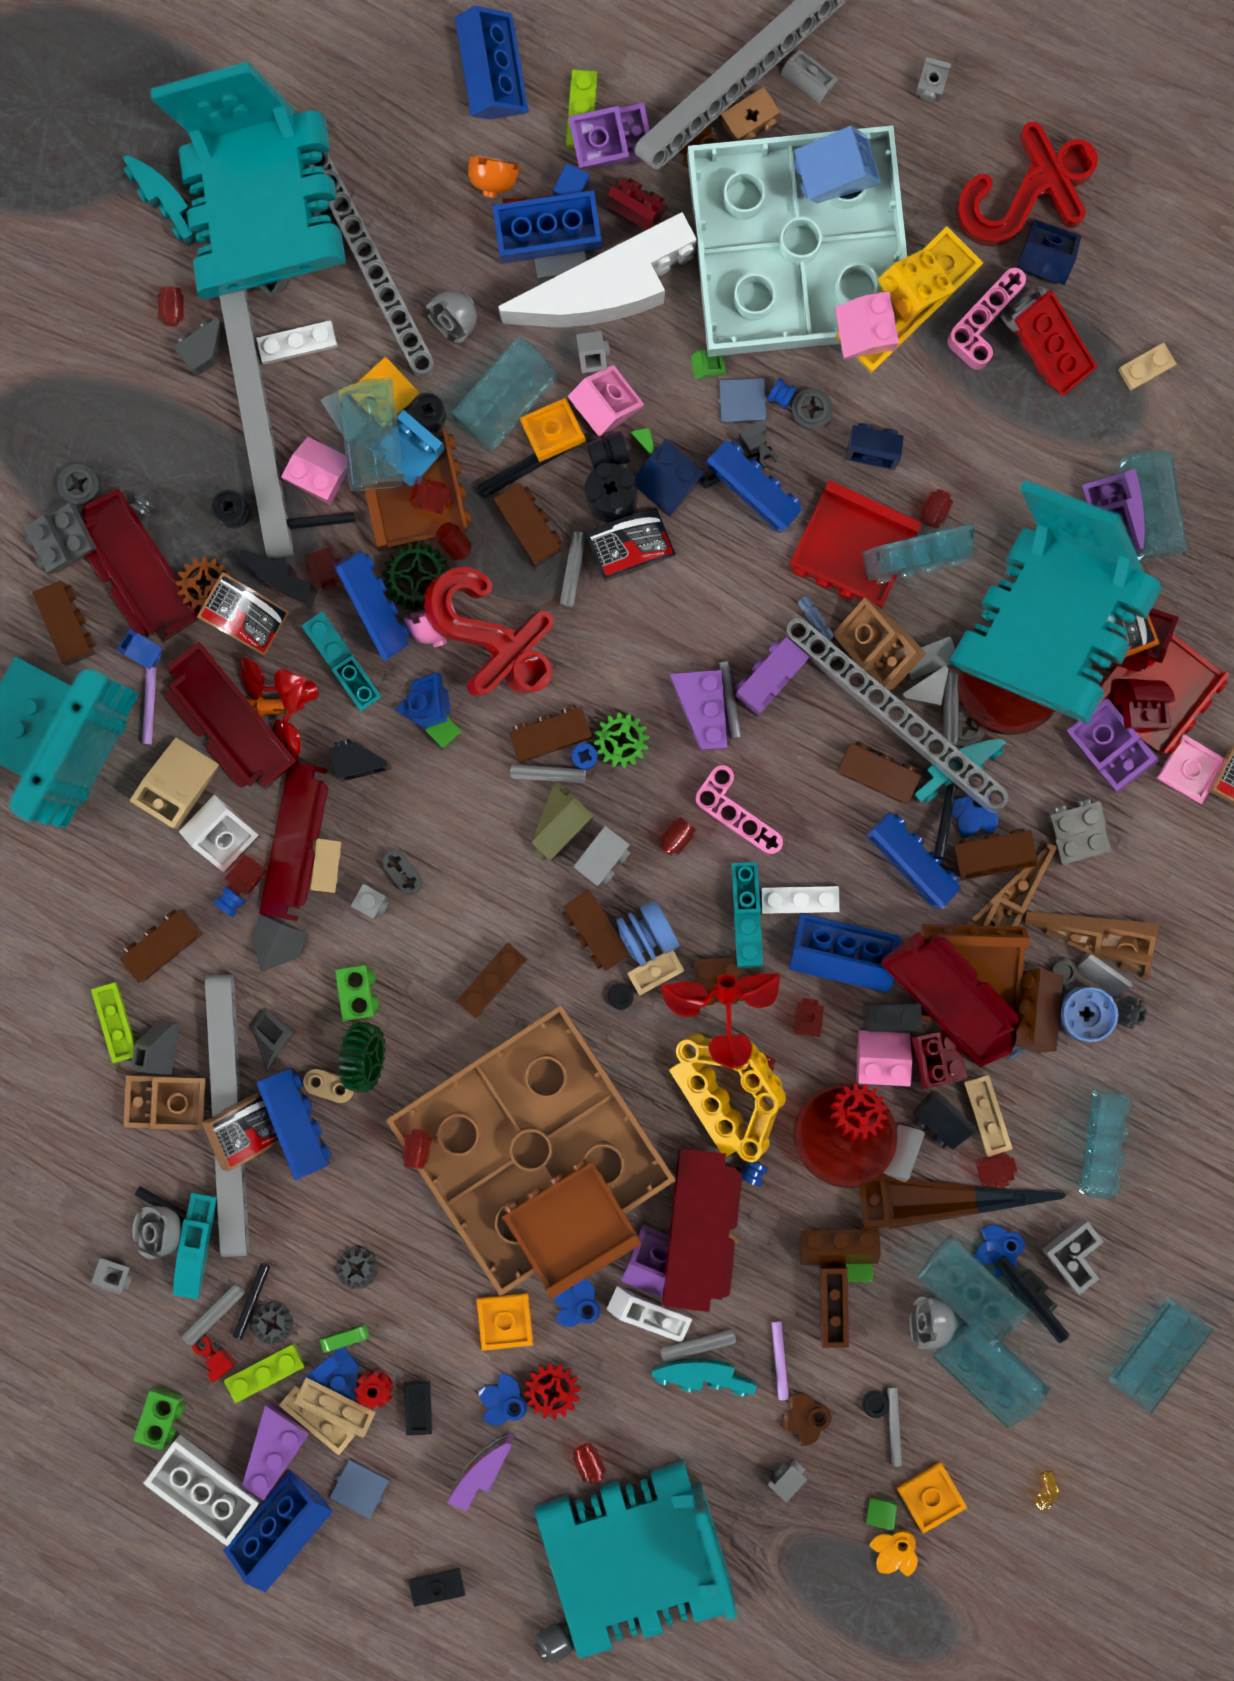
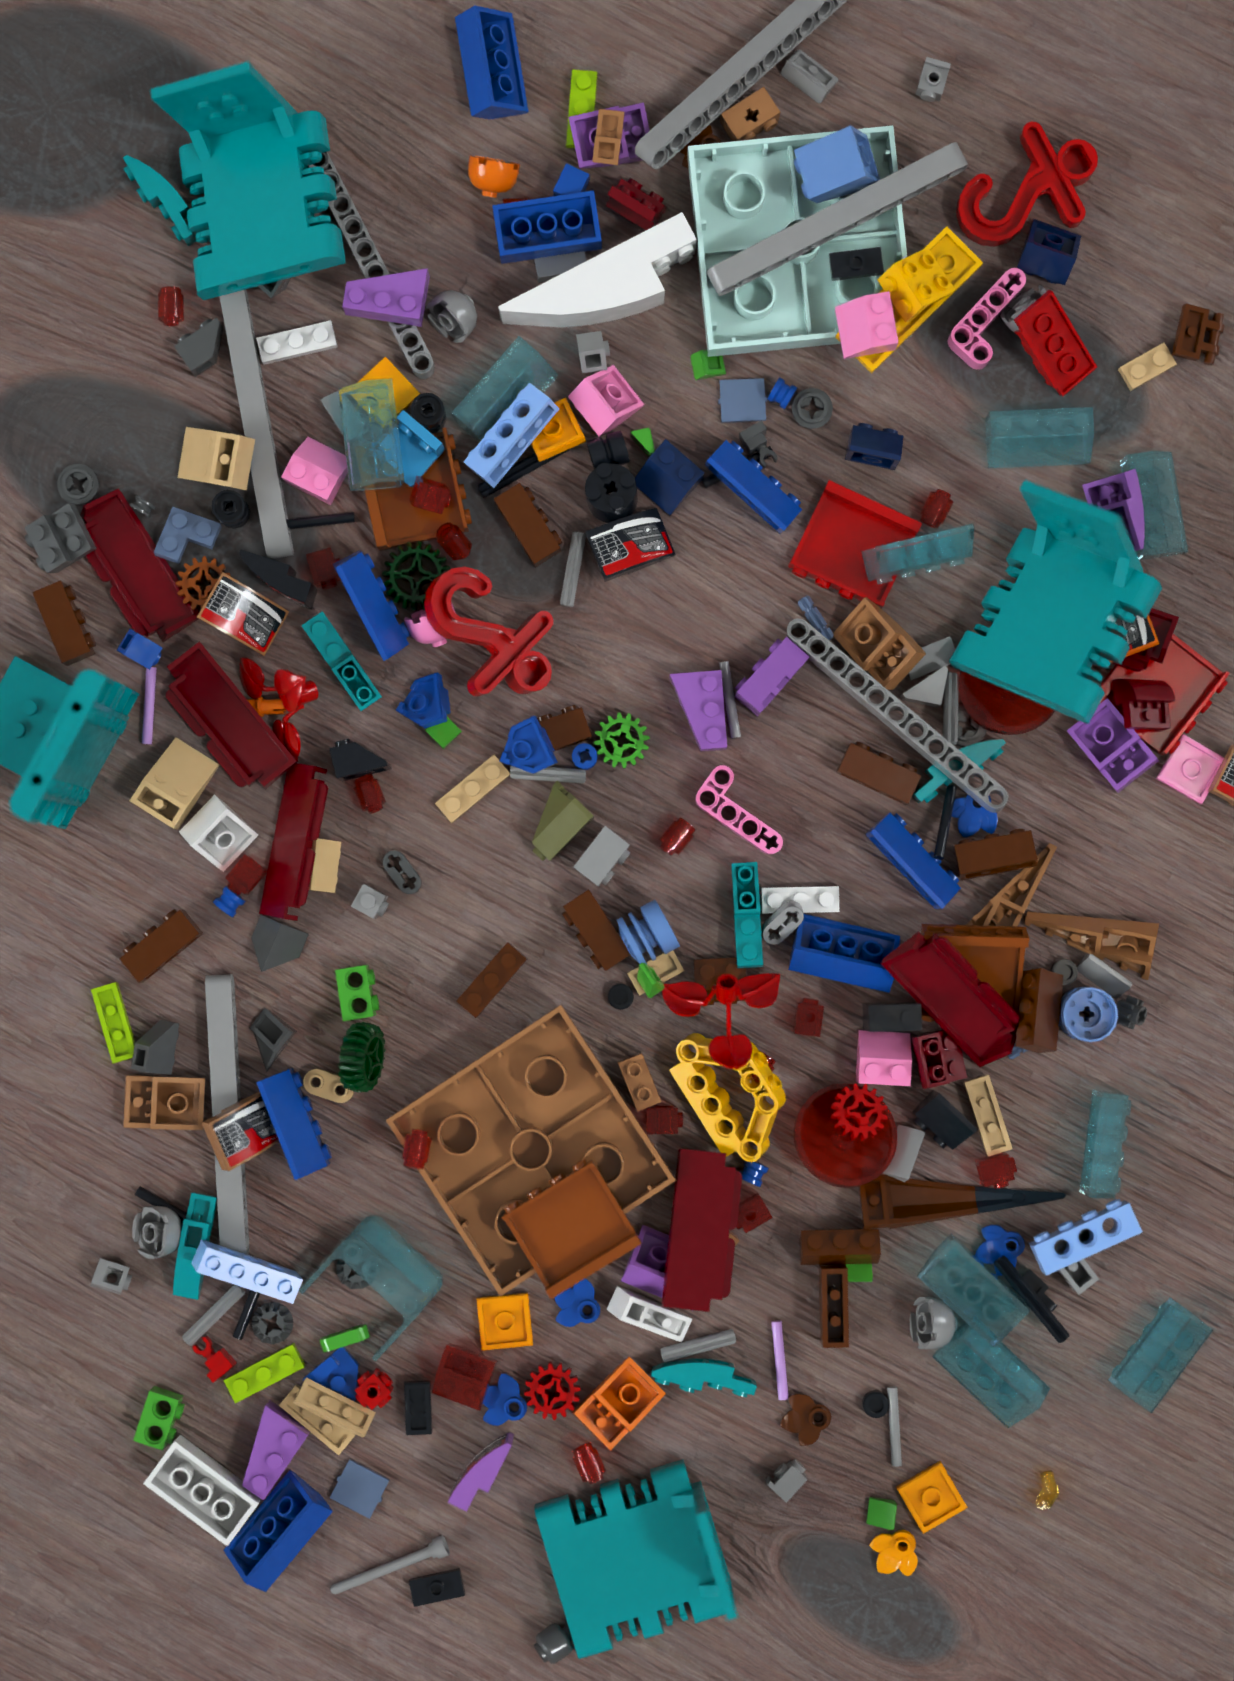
(185, 527): none -> sand blue plate
(216, 458): none -> tan slope
(246, 1271): none -> light blue brick
(369, 794): none -> clear red brick
(388, 1267): none -> clear light blue windscreen
(389, 297): none -> medium lavender wedge
(437, 1548): none -> light grey piece
(464, 1376): none -> clear red slope
(472, 788): none -> tan plate
(523, 430): none -> light blue brick
(528, 747): none -> blue plate
(608, 136): none -> medium nougat slope
(618, 1403): none -> orange slope
(639, 1081): none -> medium nougat brick
(649, 980): none -> bright green slope
(663, 1119): none -> clear red brick
(752, 1213): none -> clear red brick
(785, 924): none -> light grey beam
(837, 219): none -> light grey beam
(856, 263): none -> black plate
(1039, 437): none -> clear light blue slope
(1079, 831): plate -> none
(1124, 1228): none -> light blue brick
(1191, 333): none -> reddish brown plate

